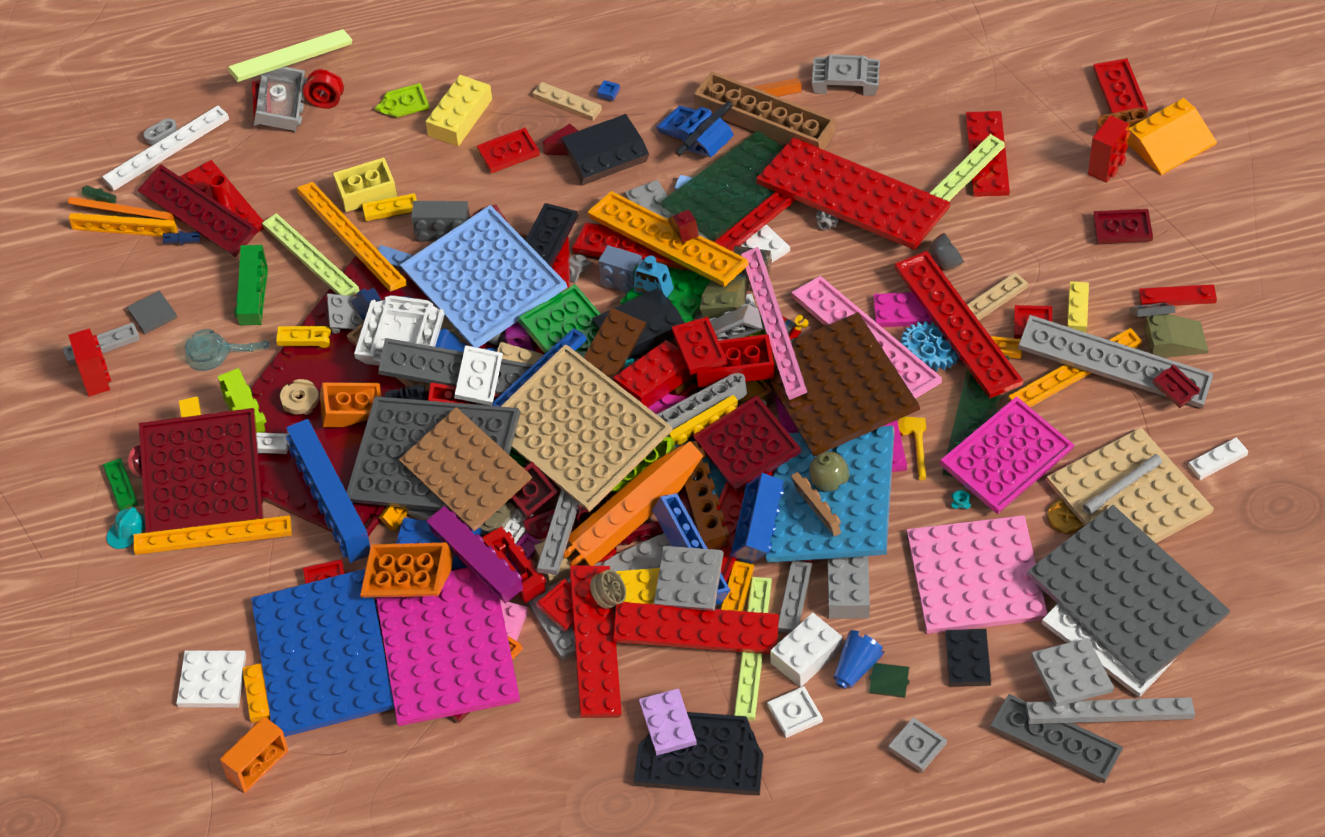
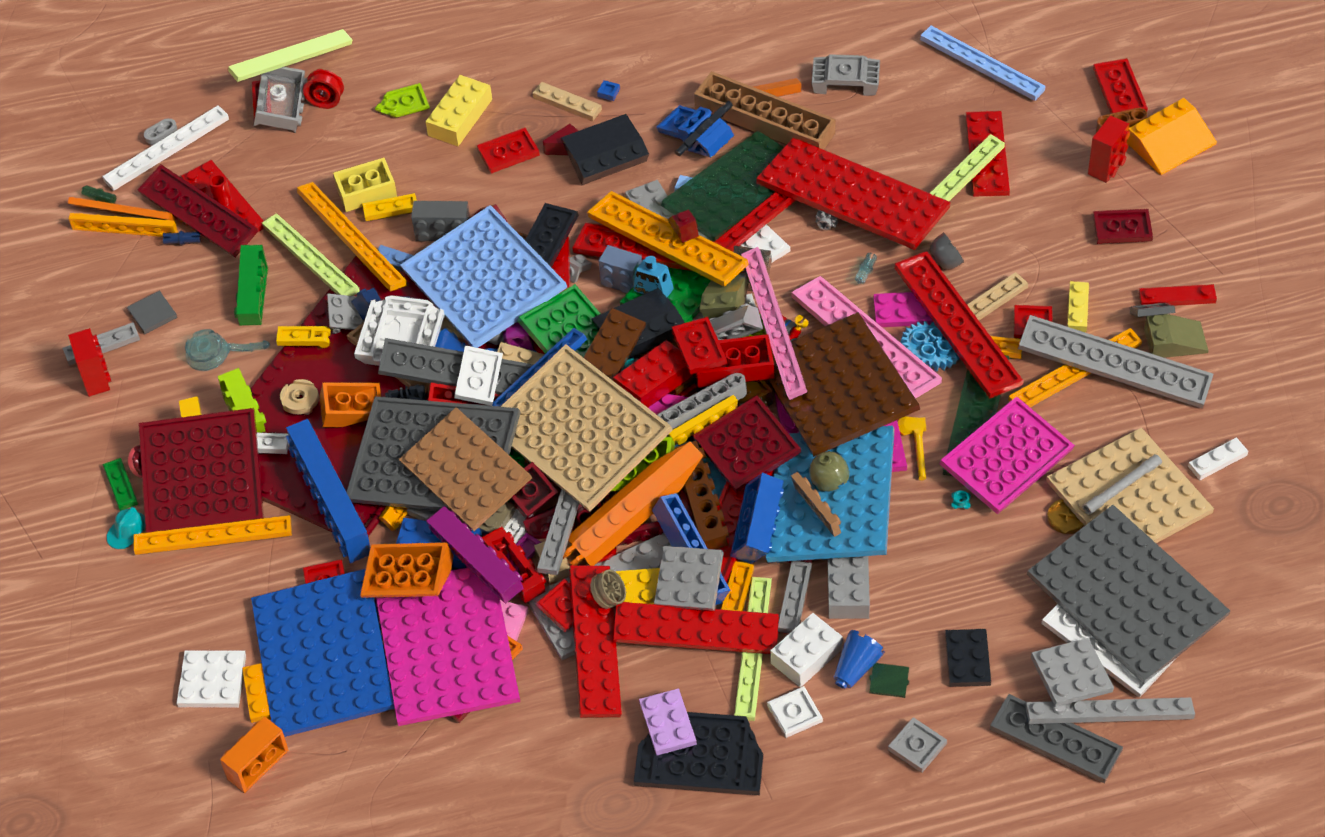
(865, 268): none -> clear light blue axle
(975, 574): bright pink plate -> none
(983, 63): none -> light blue plate
(1176, 386): dark red plate -> none

